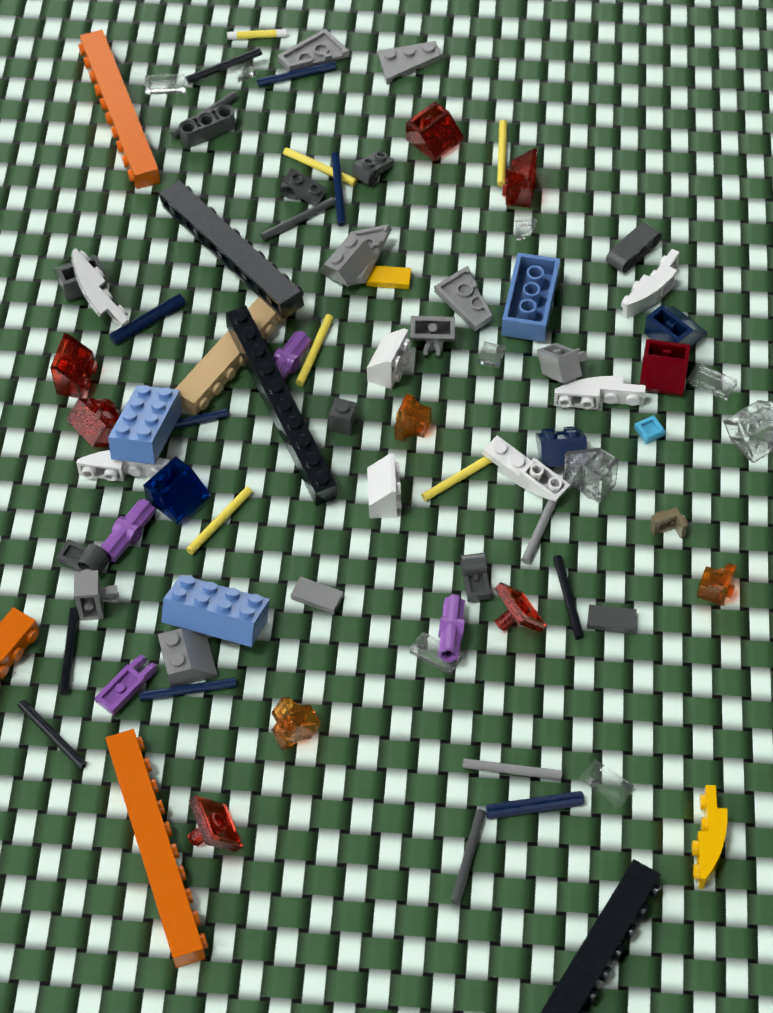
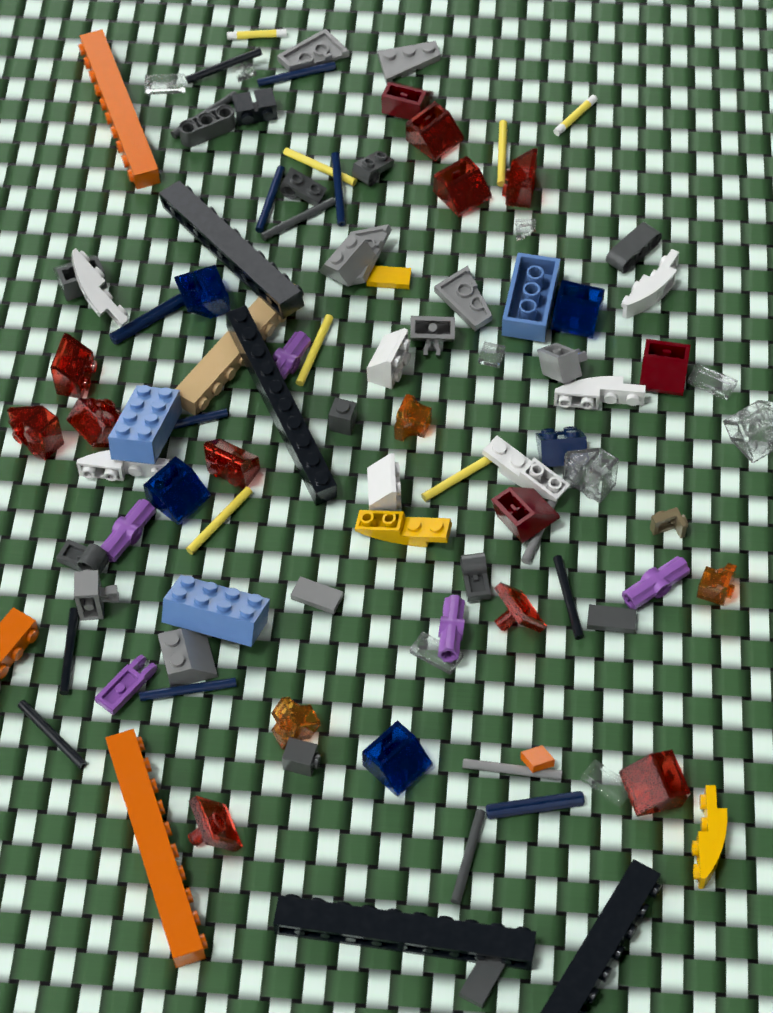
(36, 429): none -> clear red slope
(204, 292): none -> clear blue slope
(231, 462): none -> clear red slope
(254, 112): none -> black piece
(270, 199): none -> dark blue bar
(301, 757): none -> dark grey brick
(396, 758): none -> clear blue slope
(399, 529): none -> yellow slope
(403, 931): none -> black brick
(404, 100): none -> dark red slope
(461, 186): none -> clear red slope
(482, 980): none -> dark grey tile
(523, 511): none -> dark red slope
(537, 758): none -> orange tile
(575, 115): none -> light yellow bar
(577, 309): none -> clear blue slope
(649, 429): medium azure tile -> none
(655, 783): none -> clear red slope
(656, 582): none -> medium lavender piece
(672, 325): dark blue slope -> none

